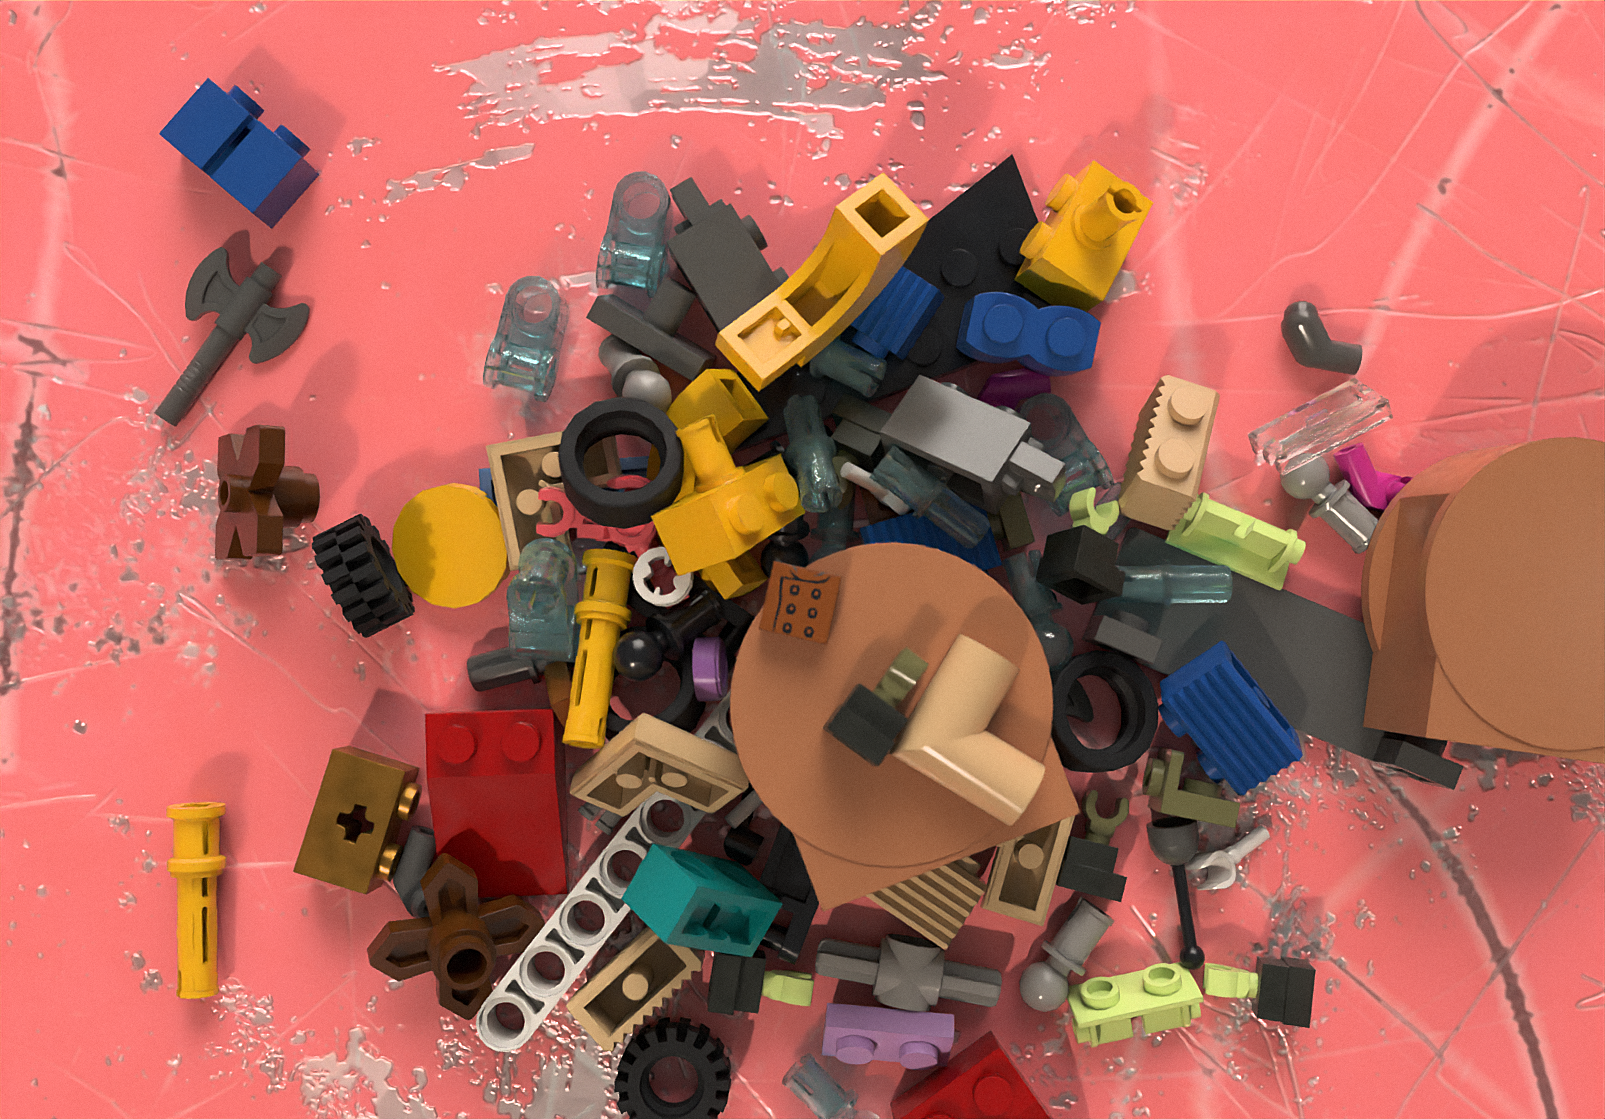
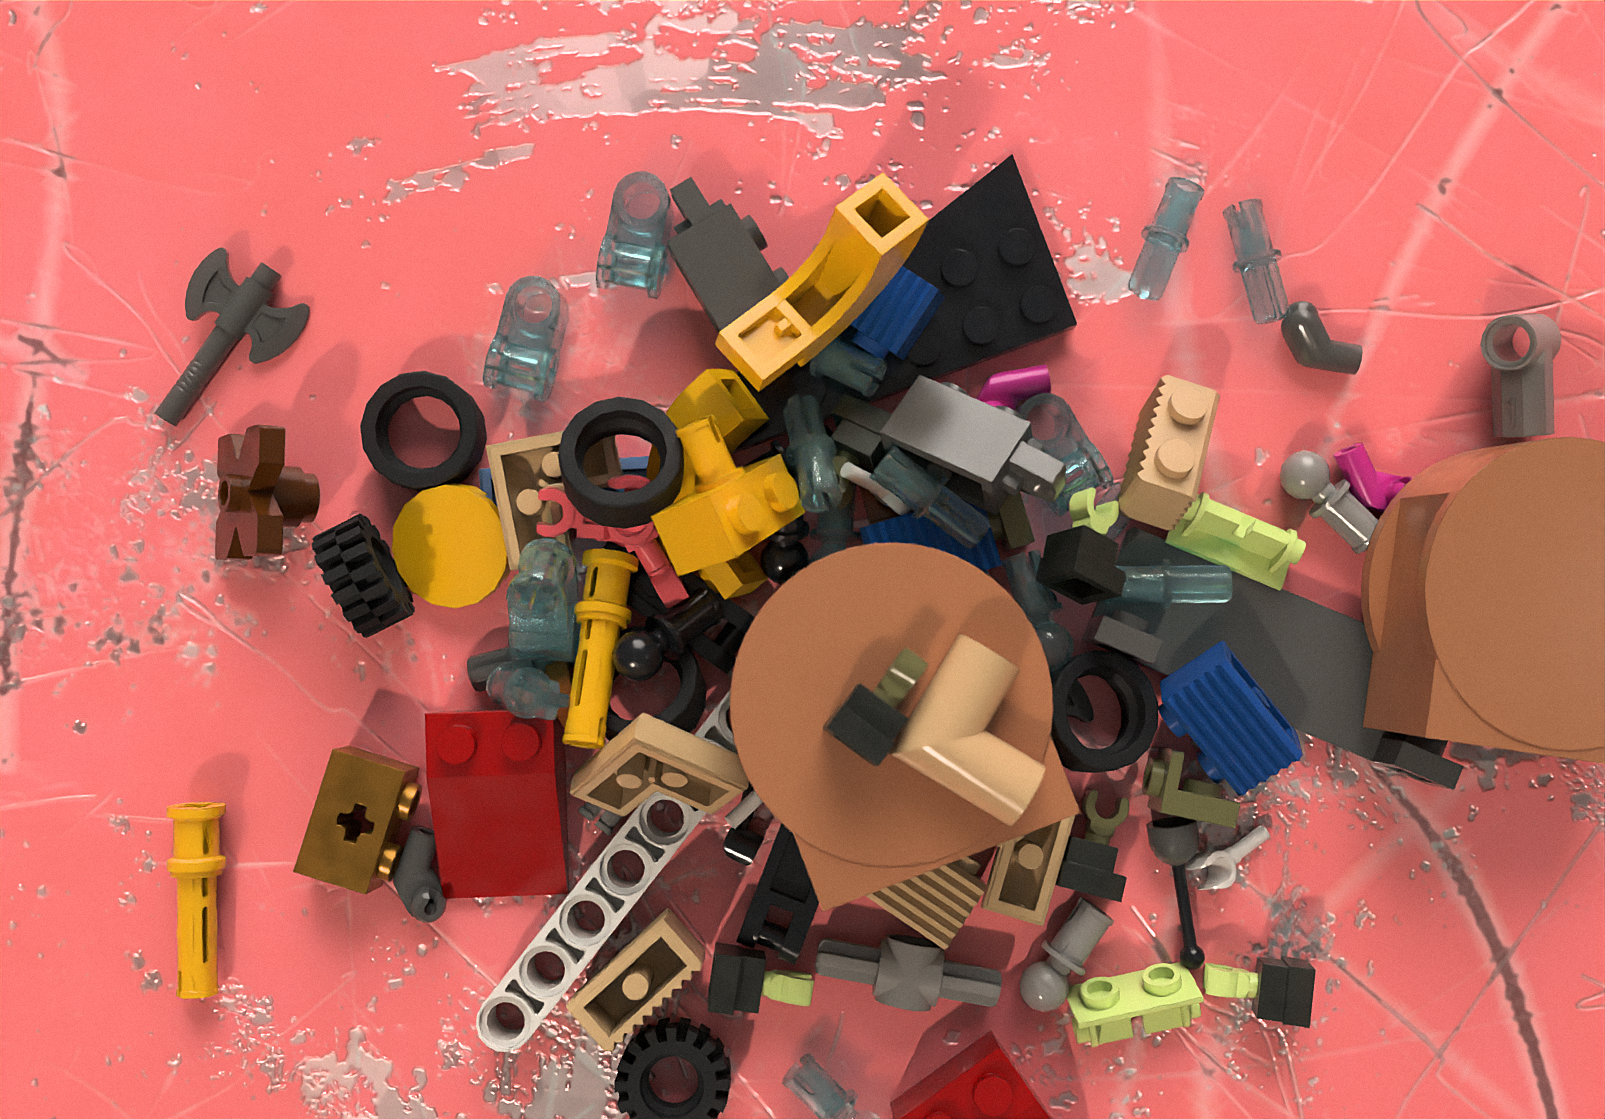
(239, 152): blue piece -> none
(399, 391): none -> black tyre
(457, 938): reddish brown plant -> none
(526, 692): none -> clear light blue axle
(634, 374): light grey pin -> none
(644, 572): white bush -> none
(656, 328): dark grey tile -> none
(701, 901): teal brick -> none
(710, 669): medium lavender tile -> none
(800, 602): dark orange tile -> none
(886, 1034): lavender plate -> none
(1044, 340): blue brick -> none
(1083, 239): yellow brick -> none
(1165, 238): none -> clear light blue axle
(1257, 261): none -> clear light blue axle
(1320, 425): clear tile -> none
(1522, 384): none -> light grey piece

